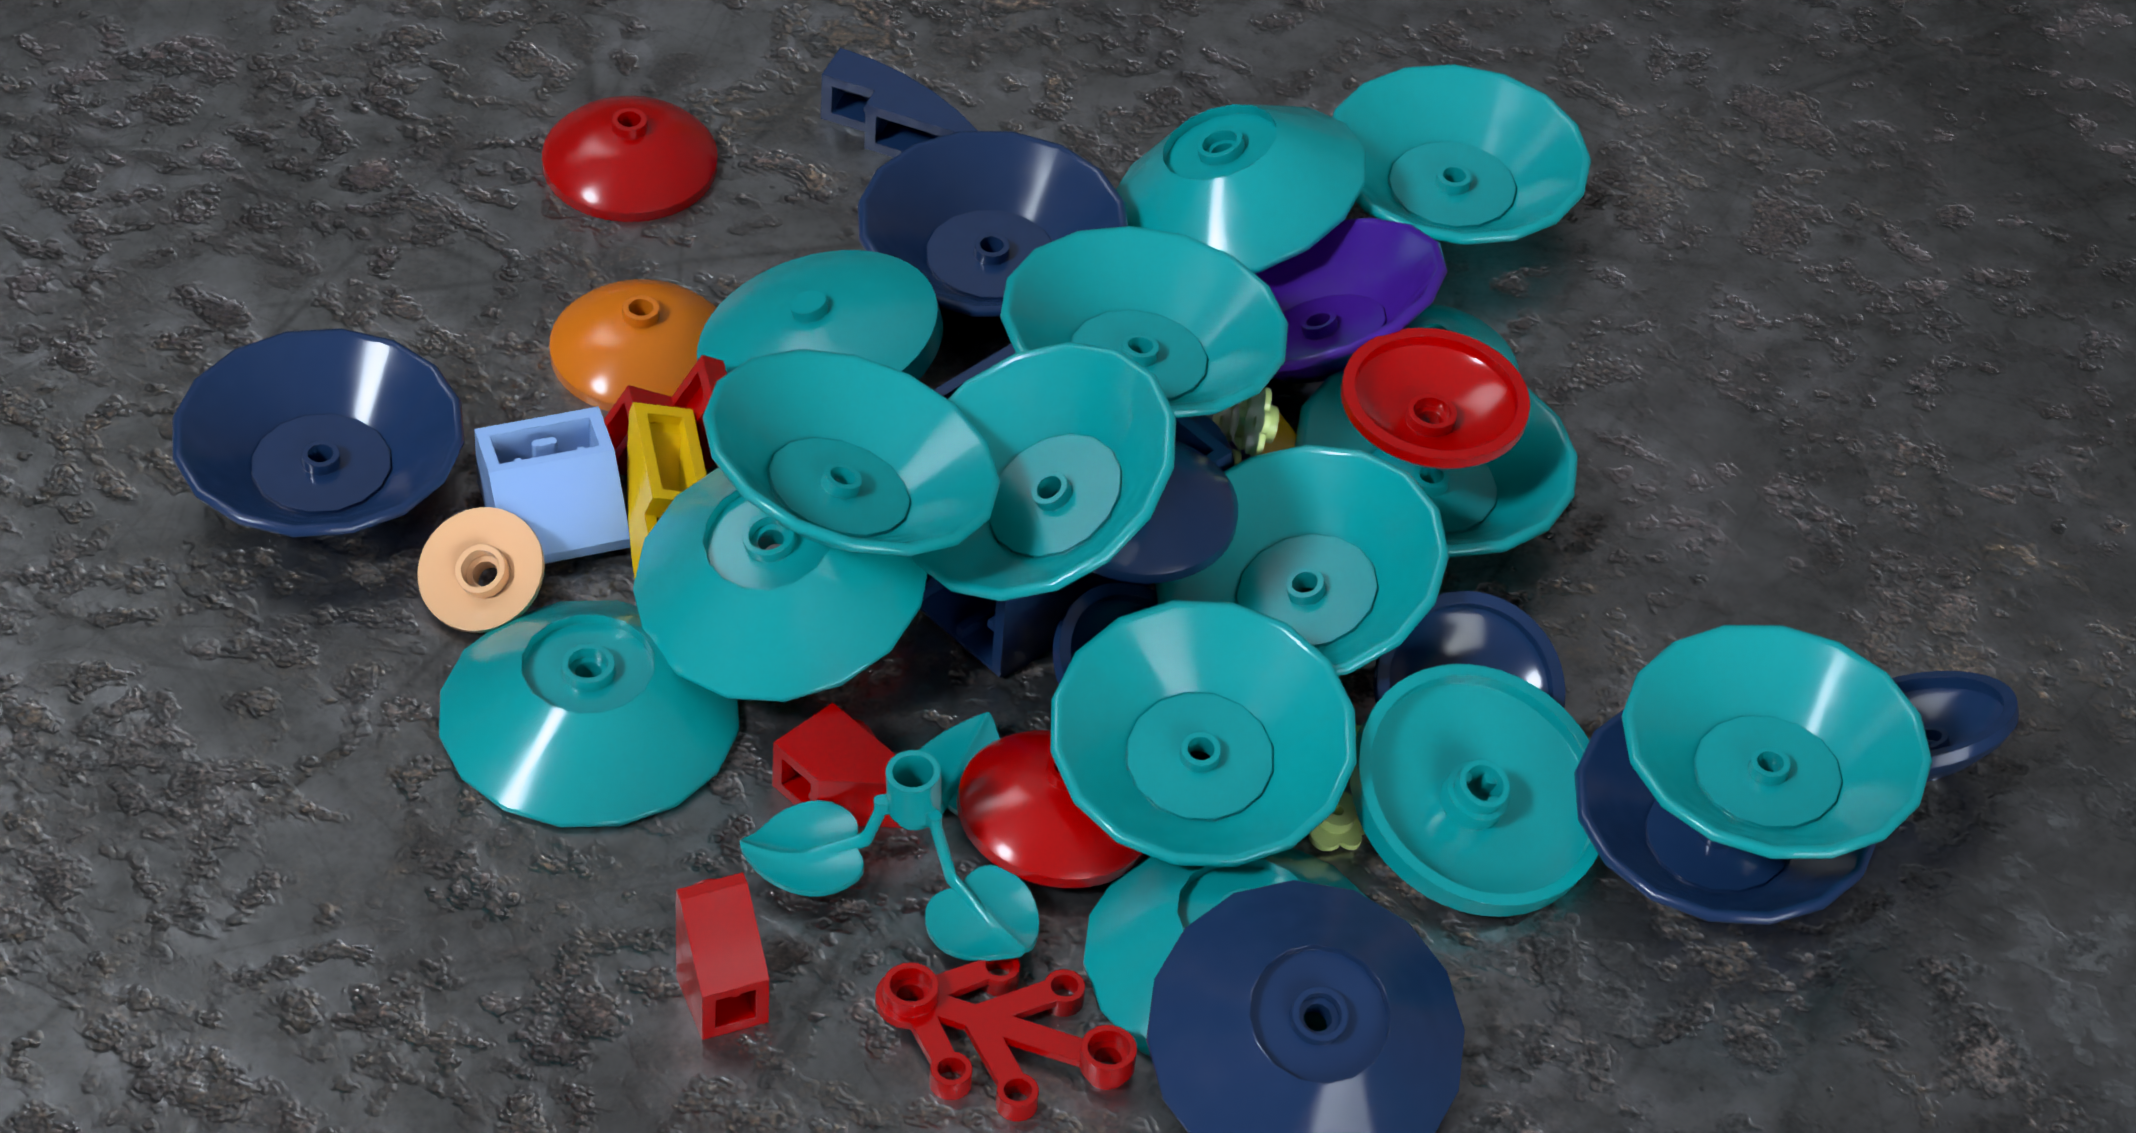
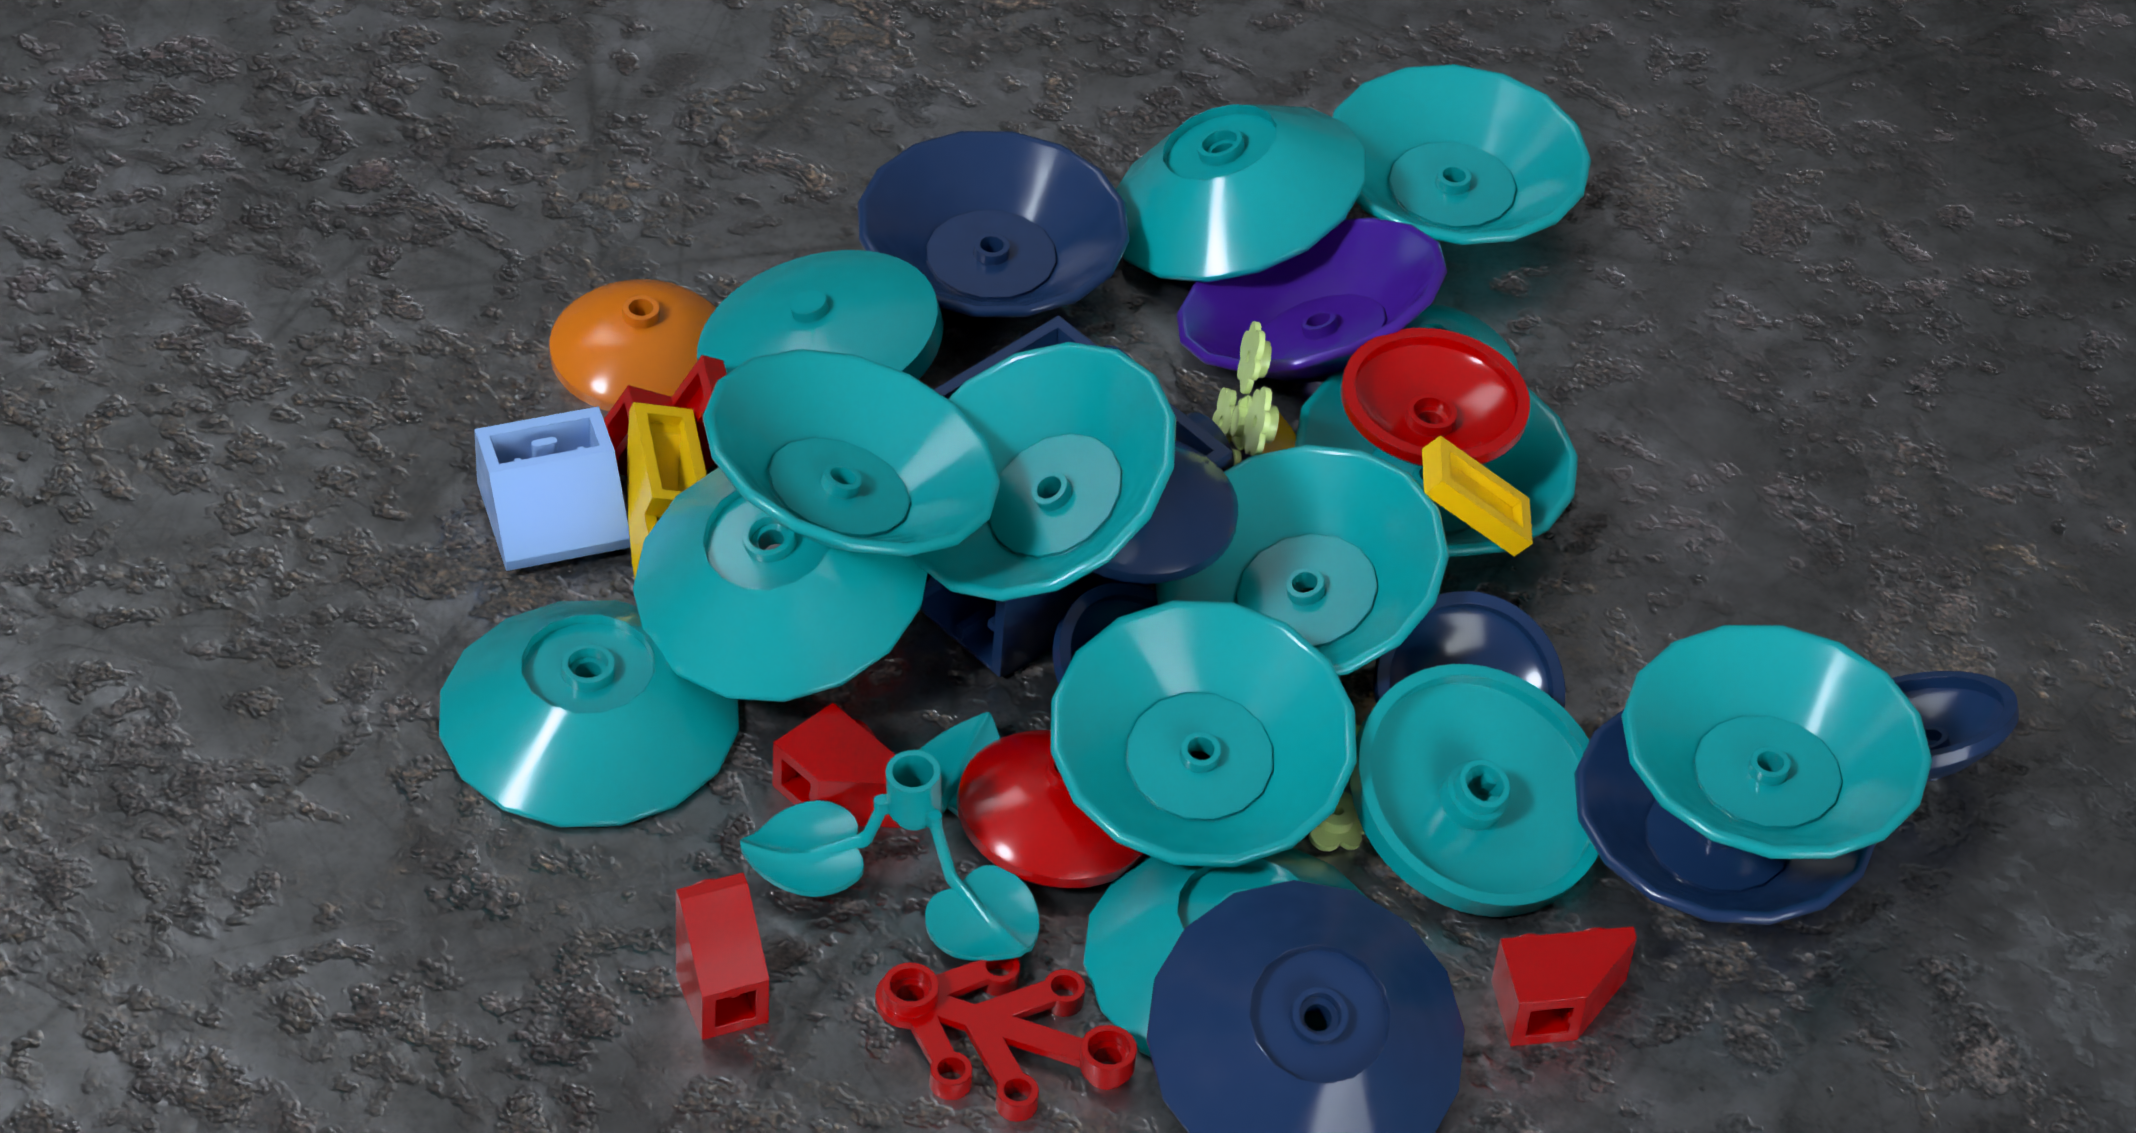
(317, 432): dark blue dish -> none
(462, 551): light nougat dish -> none
(629, 159): red dish -> none
(884, 104): dark blue slope -> none
(1160, 300): teal dish -> none
(1477, 496): none -> yellow tile
(1558, 981): none -> red slope

